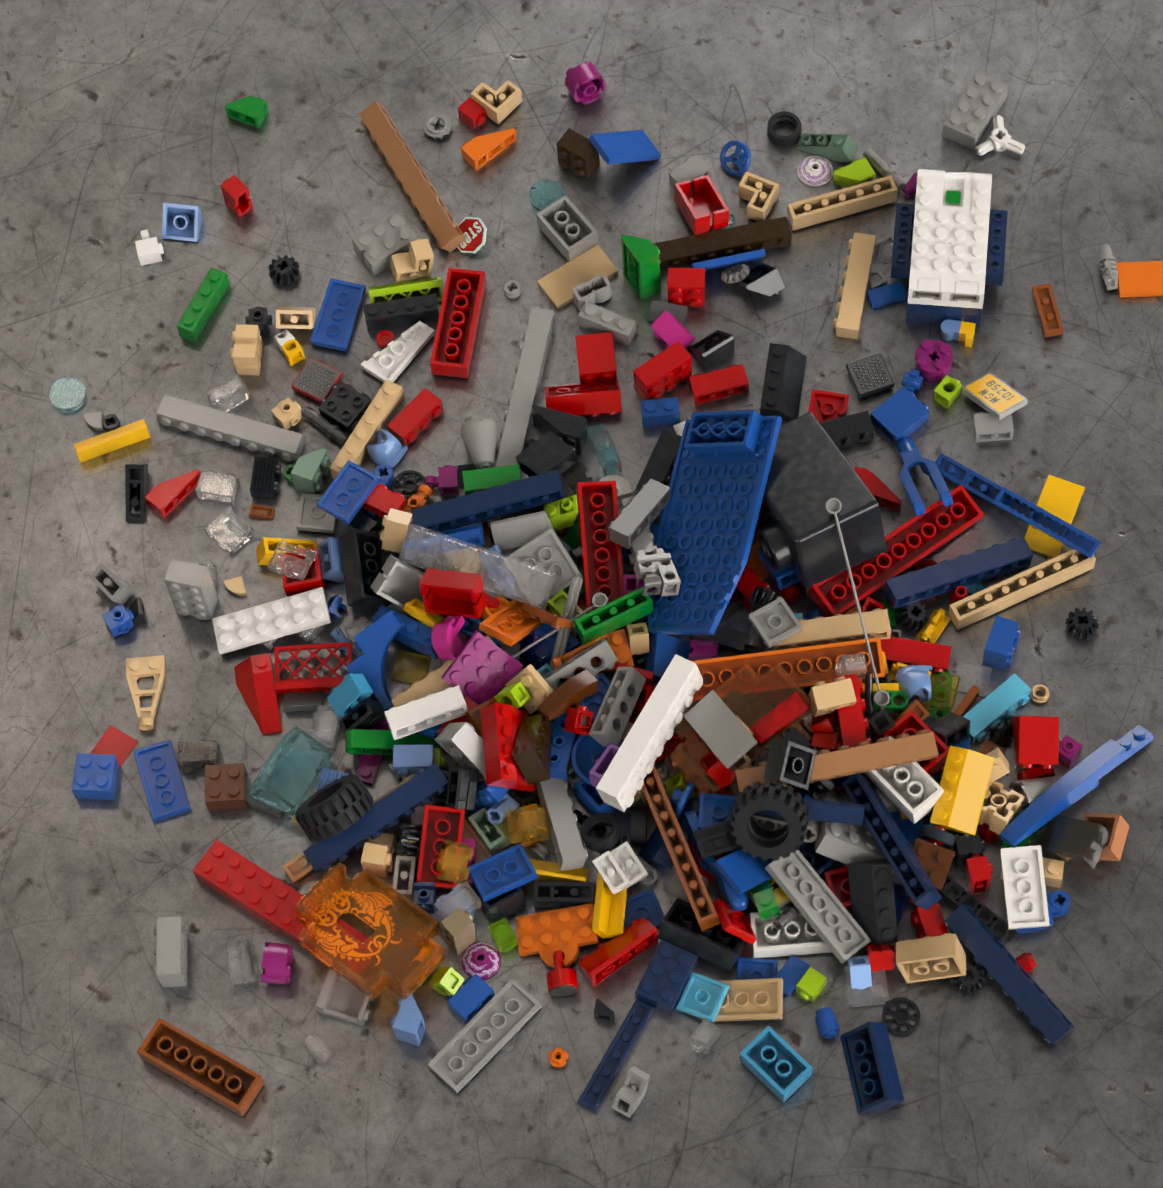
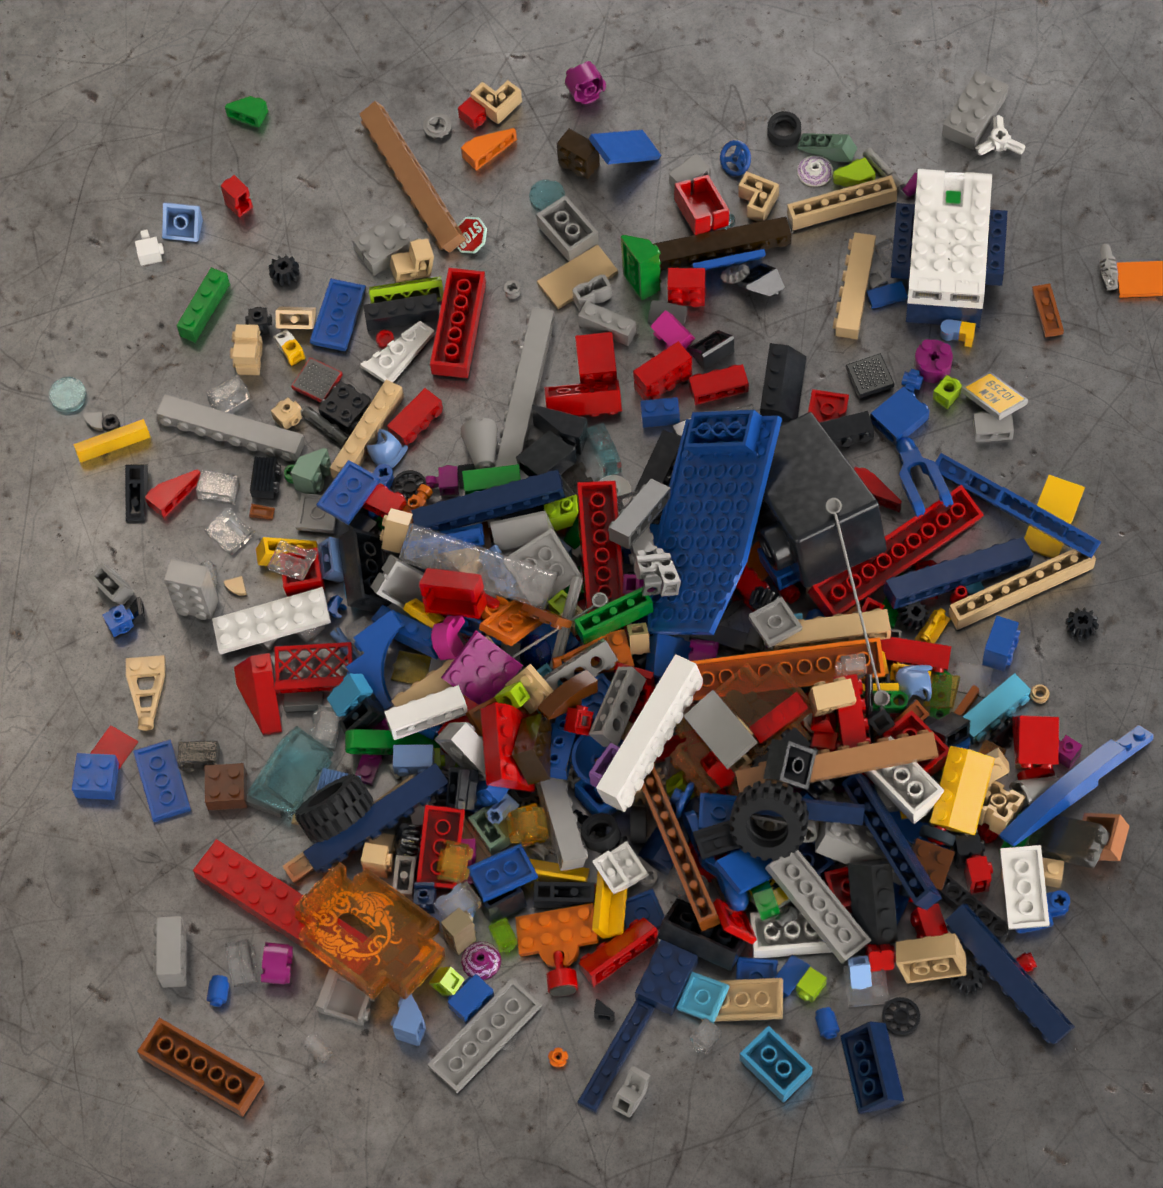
(218, 990): none -> blue brick

